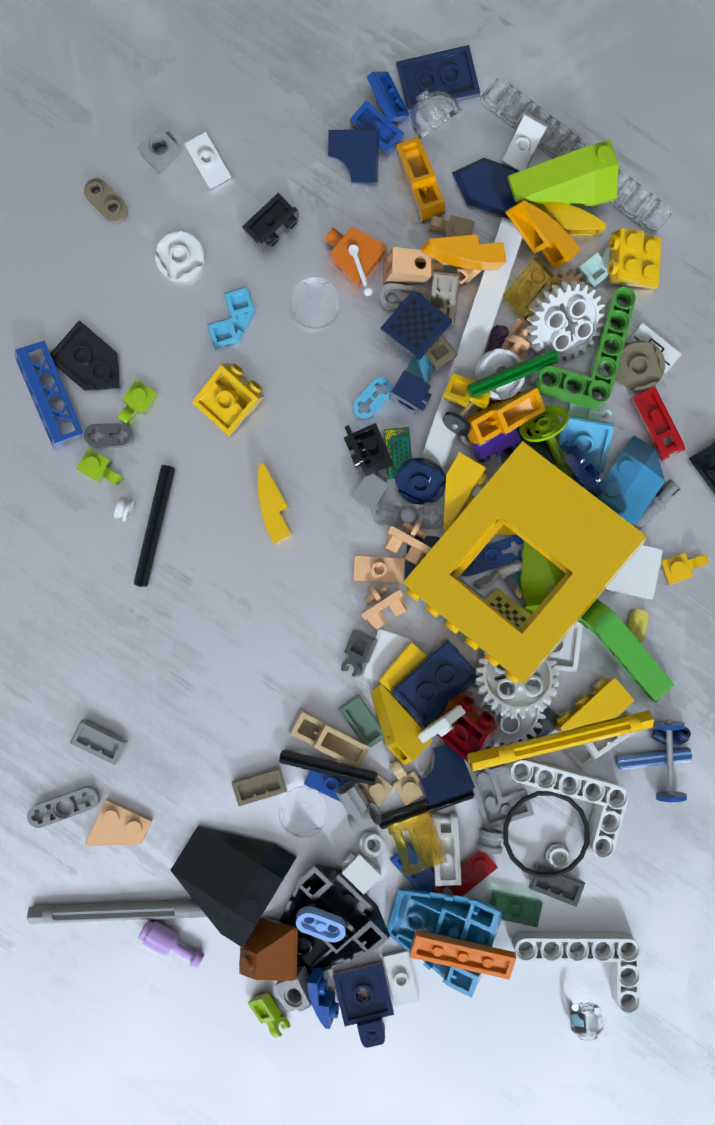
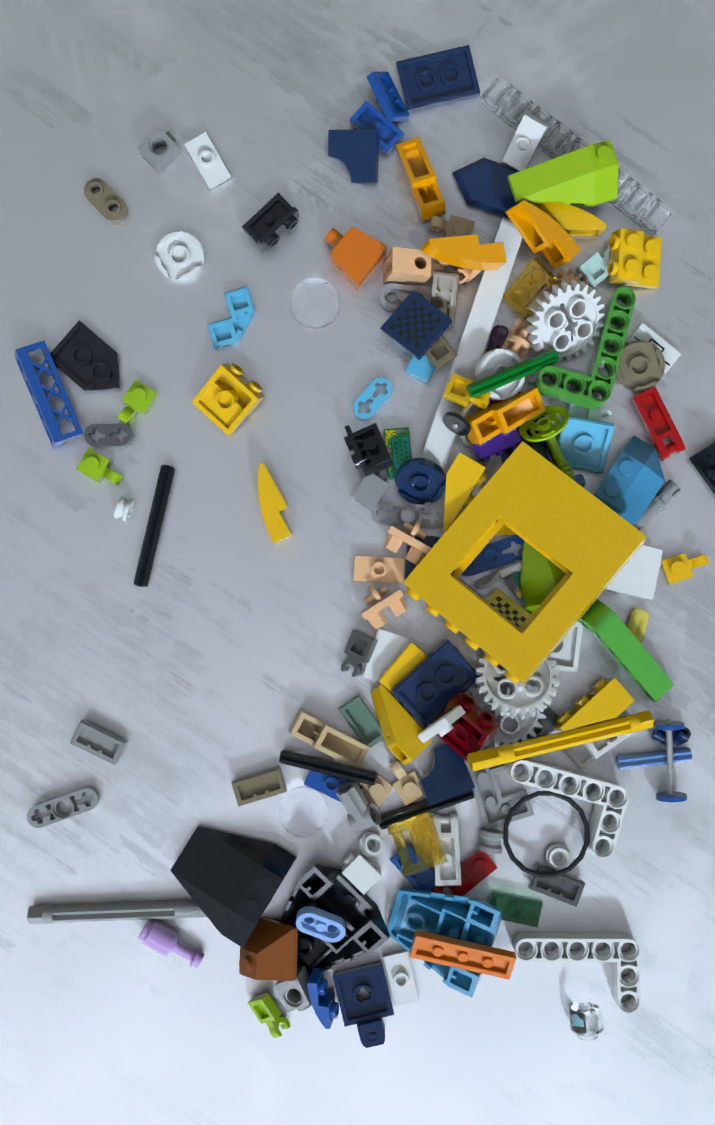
(118, 826): light nougat wing -> none
(353, 250): white hinge -> none
(411, 393): dark blue brick -> none
(432, 111): clear cylinder -> none
(586, 473): clear blue plate -> none

